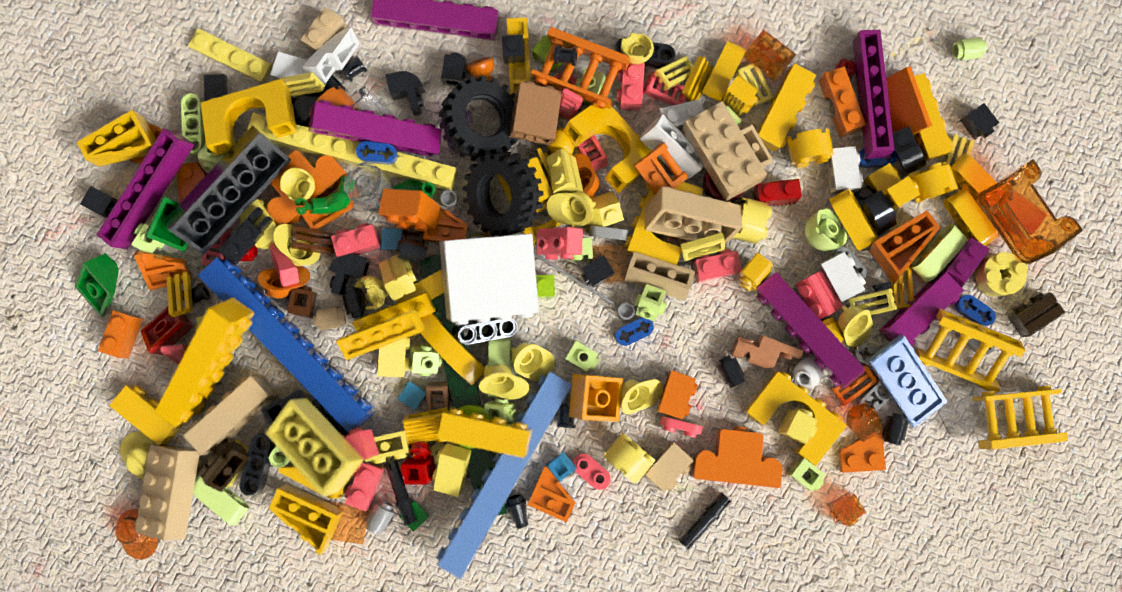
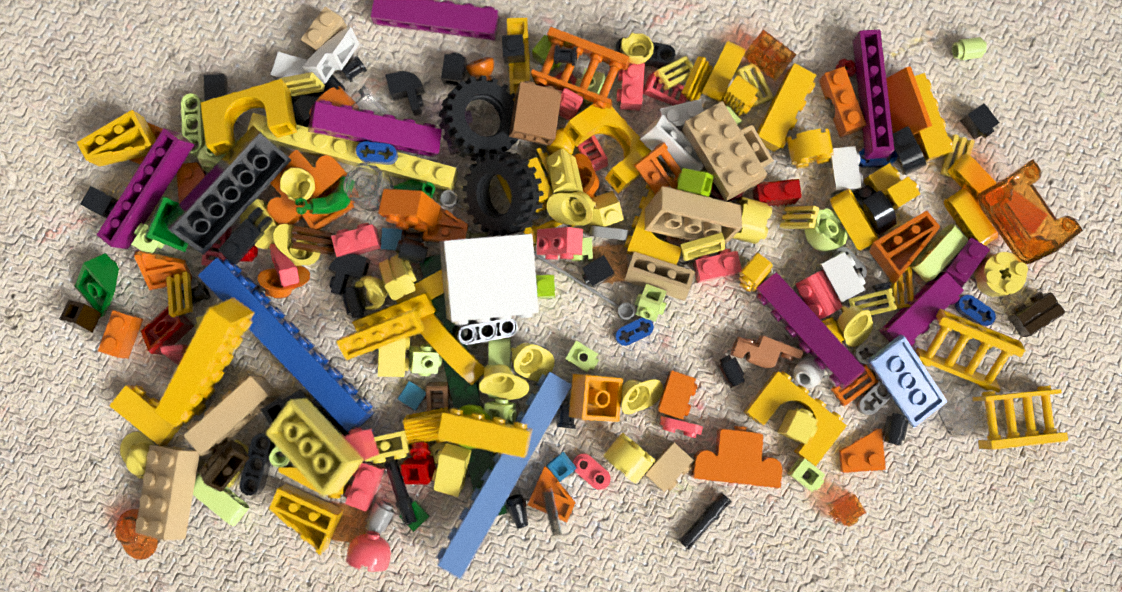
(80, 316): none -> dark brown brick
(230, 56): light yellow plate -> none
(295, 306): reddish brown brick -> none
(329, 318): tan brick -> none
(369, 551): none -> coral cylinder
(551, 511): none -> clear smoke tile
(695, 182): none -> lime brick
(800, 225): none -> light yellow tile
(864, 421): clear orange brick -> none
(934, 182): yellow brick -> none

